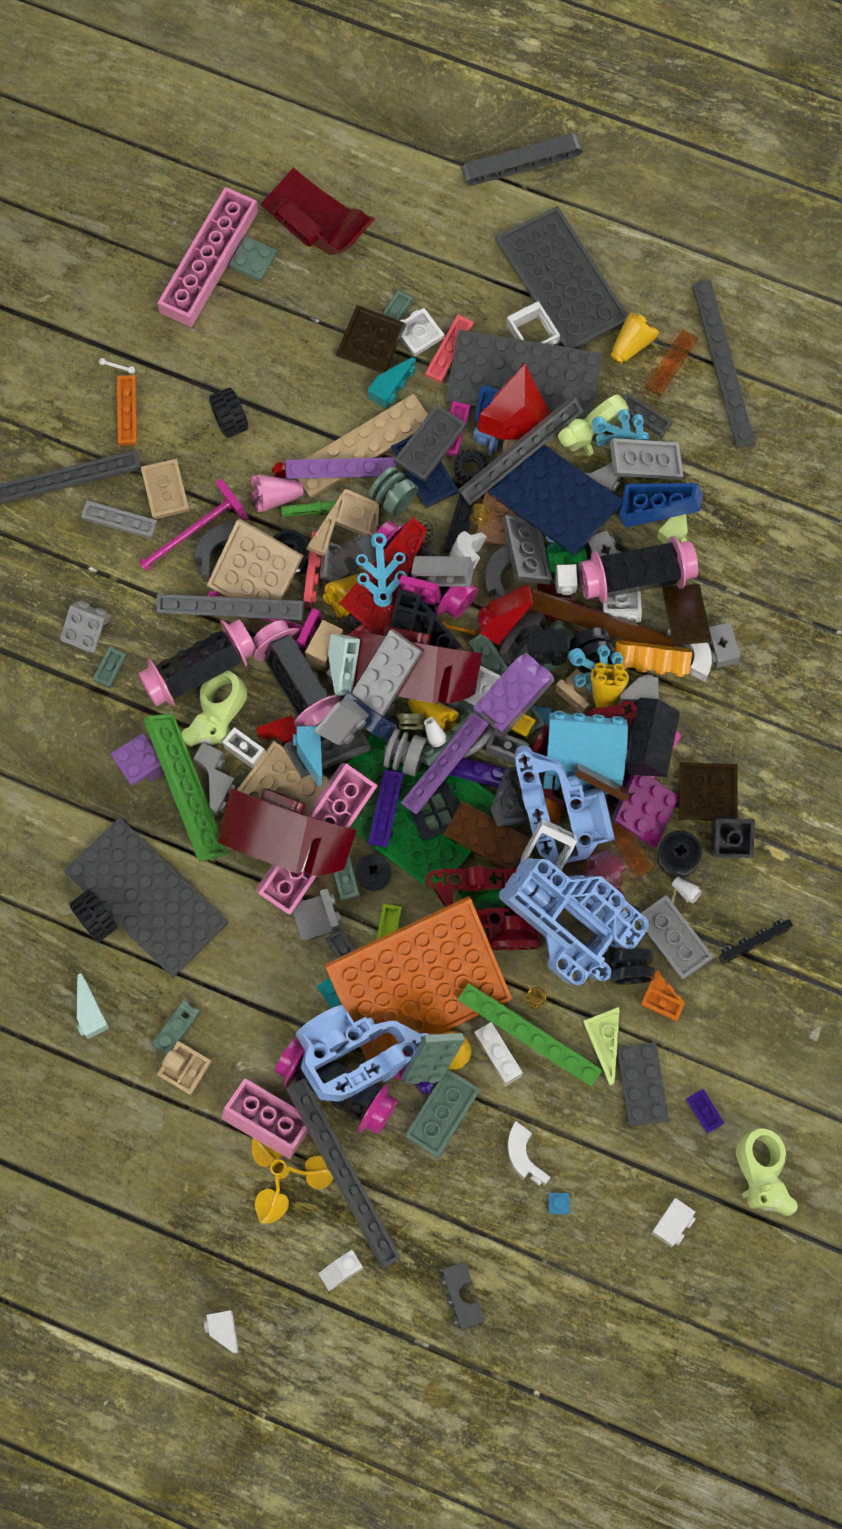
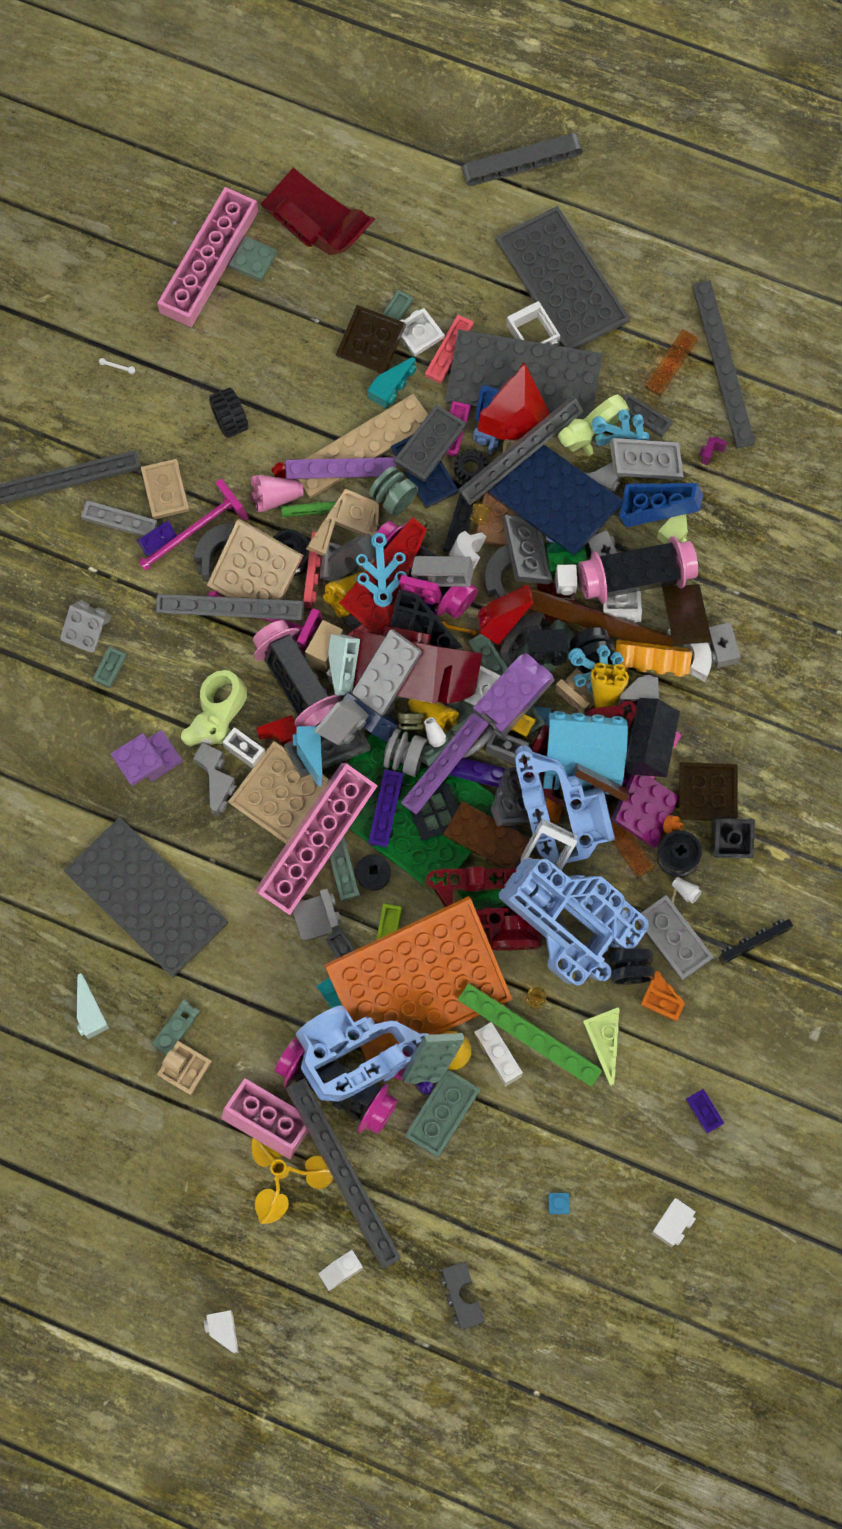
(93, 915): black tyre -> none
(127, 410): orange plate -> none
(156, 538): none -> dark purple plate
(185, 786): bright green plate -> none
(198, 663): black brick -> none
(282, 835): dark red beam -> none
(518, 1157): white arch -> none
(608, 867): clear pink piece -> none
(632, 338): yellow cone -> none
(642, 1084): dark grey plate -> none
(672, 824): none -> orange tile
(712, 444): none -> magenta bracket
(765, 1187): yellowish green animal -> none

